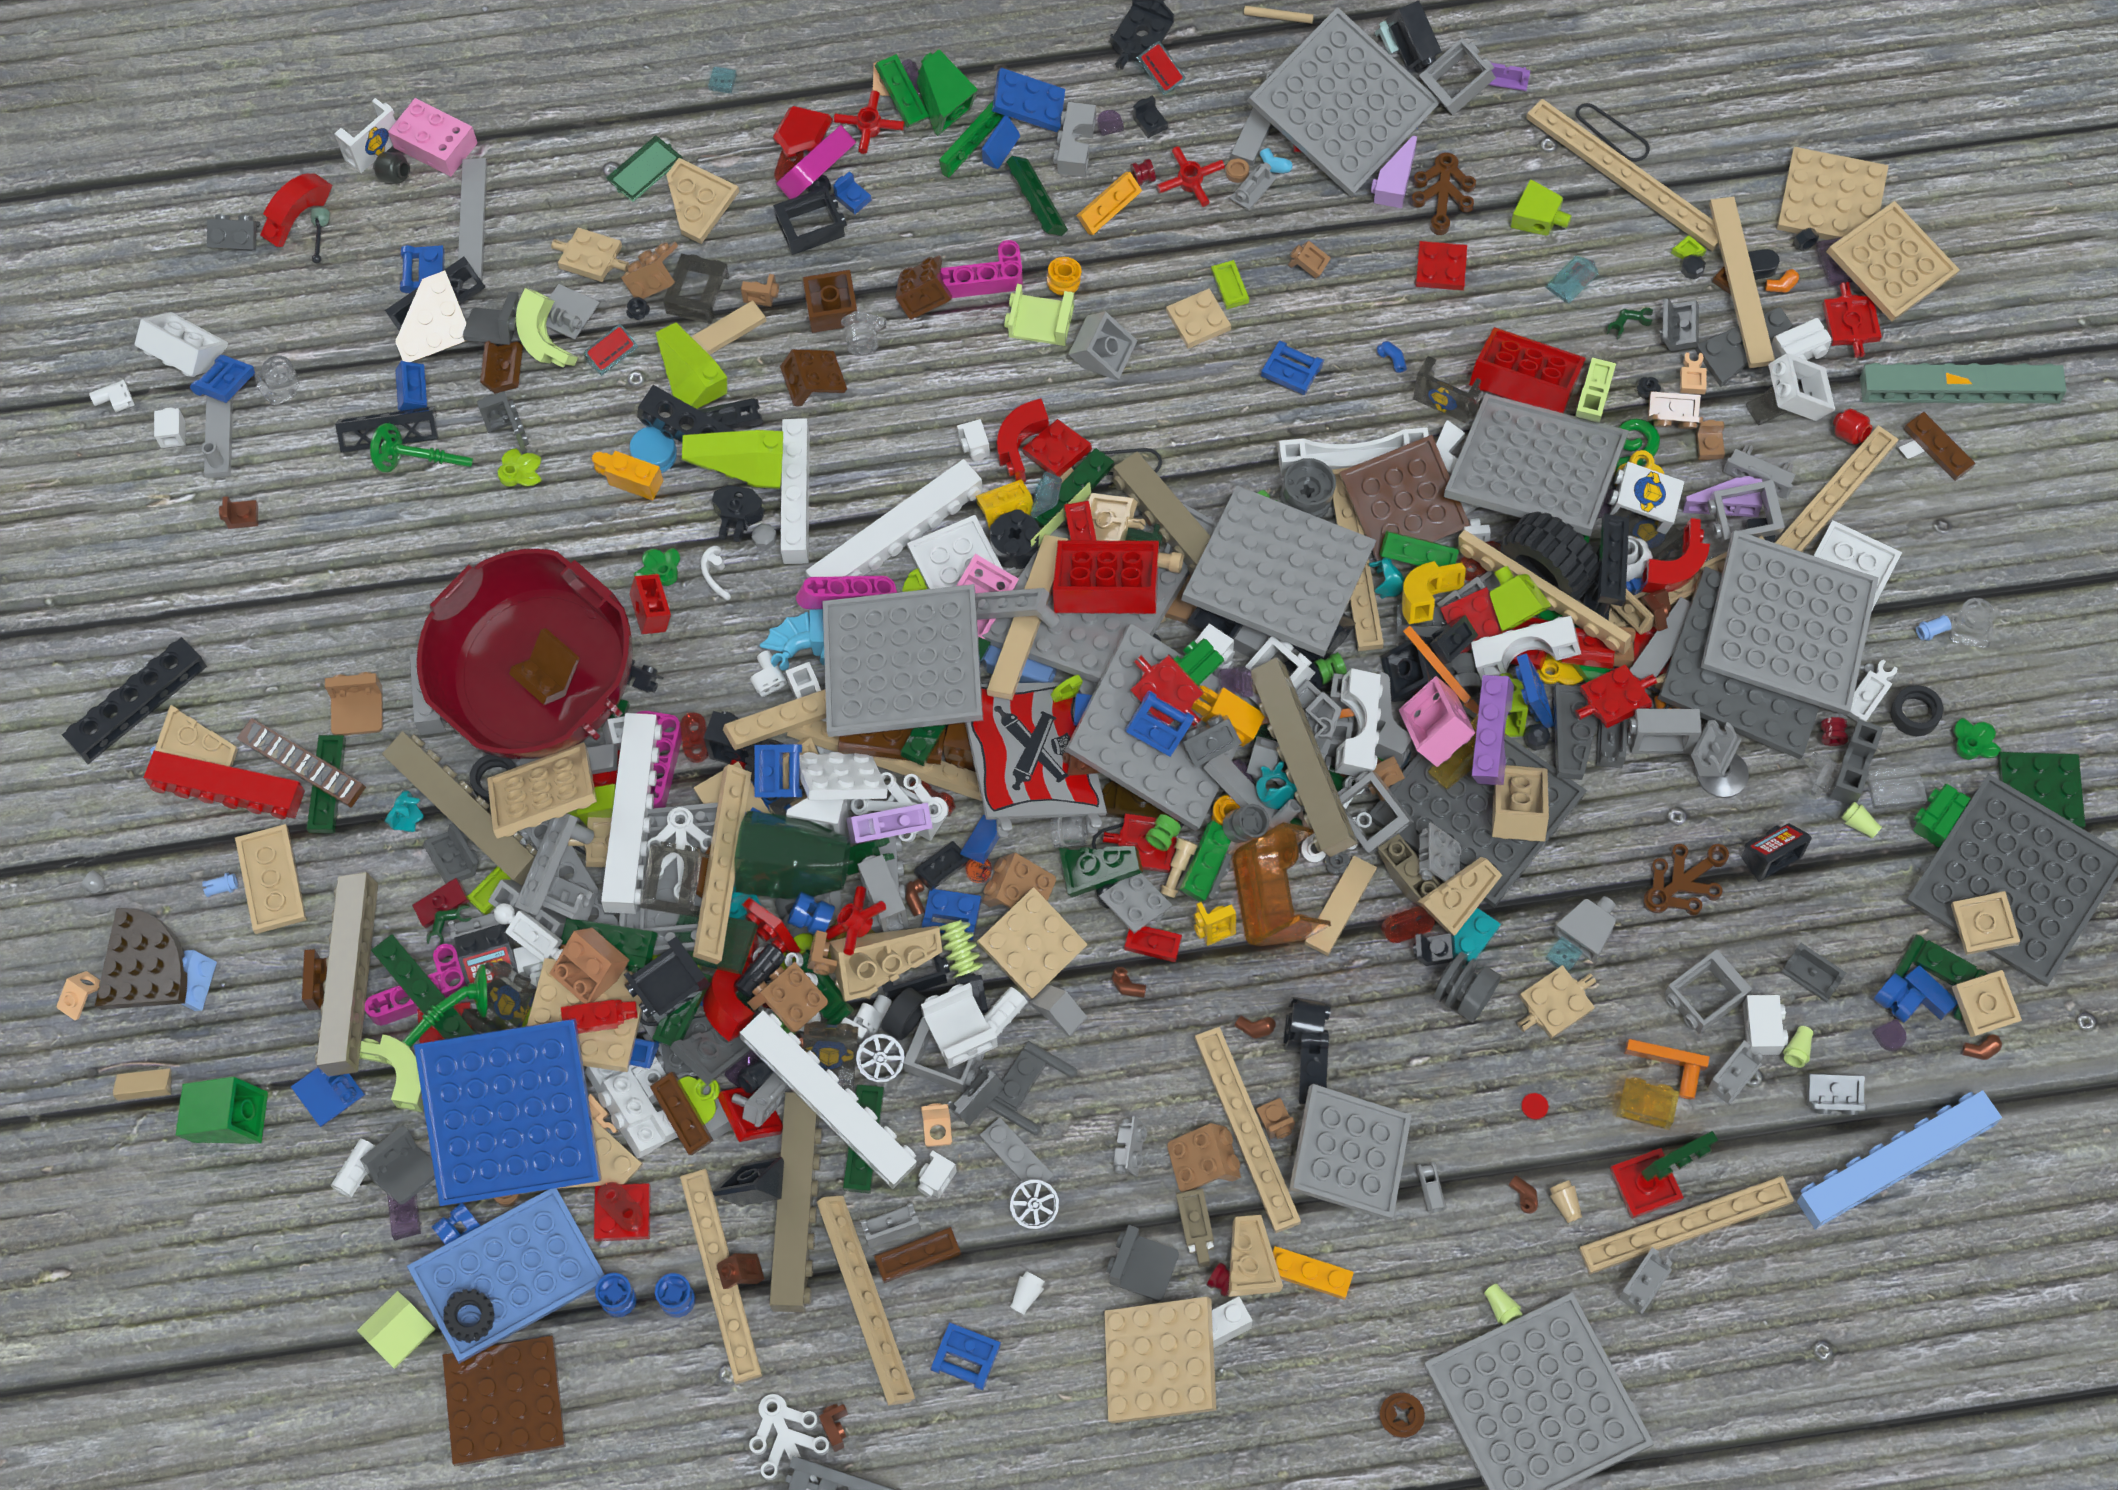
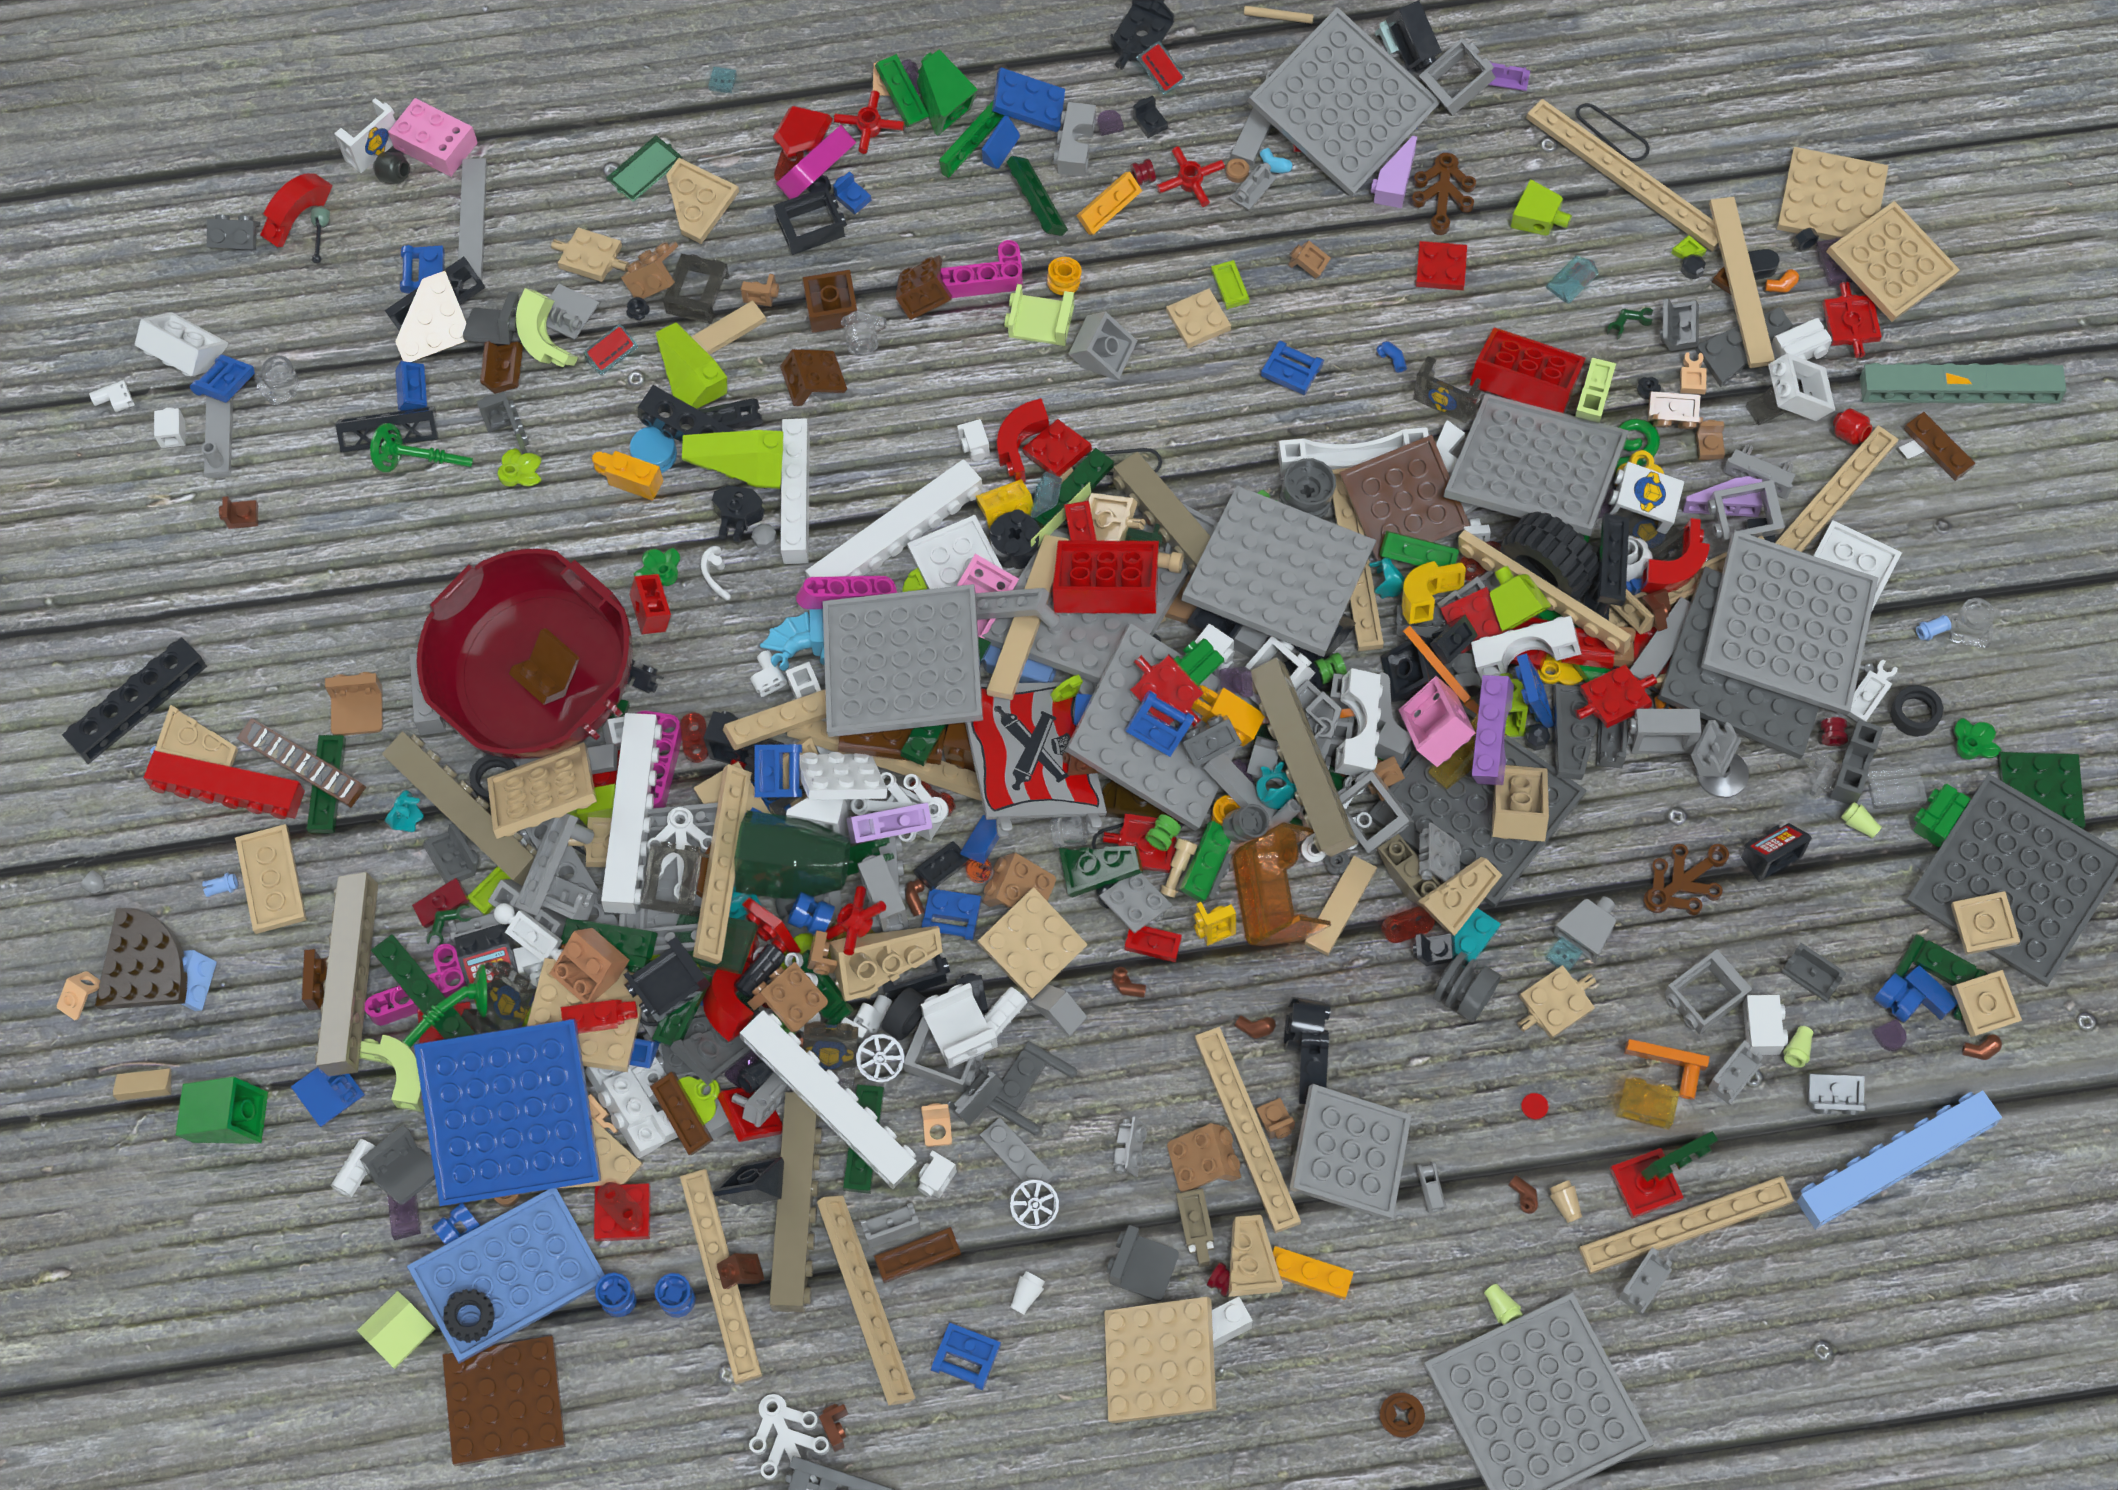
(960, 948): yellowish green piece -> none

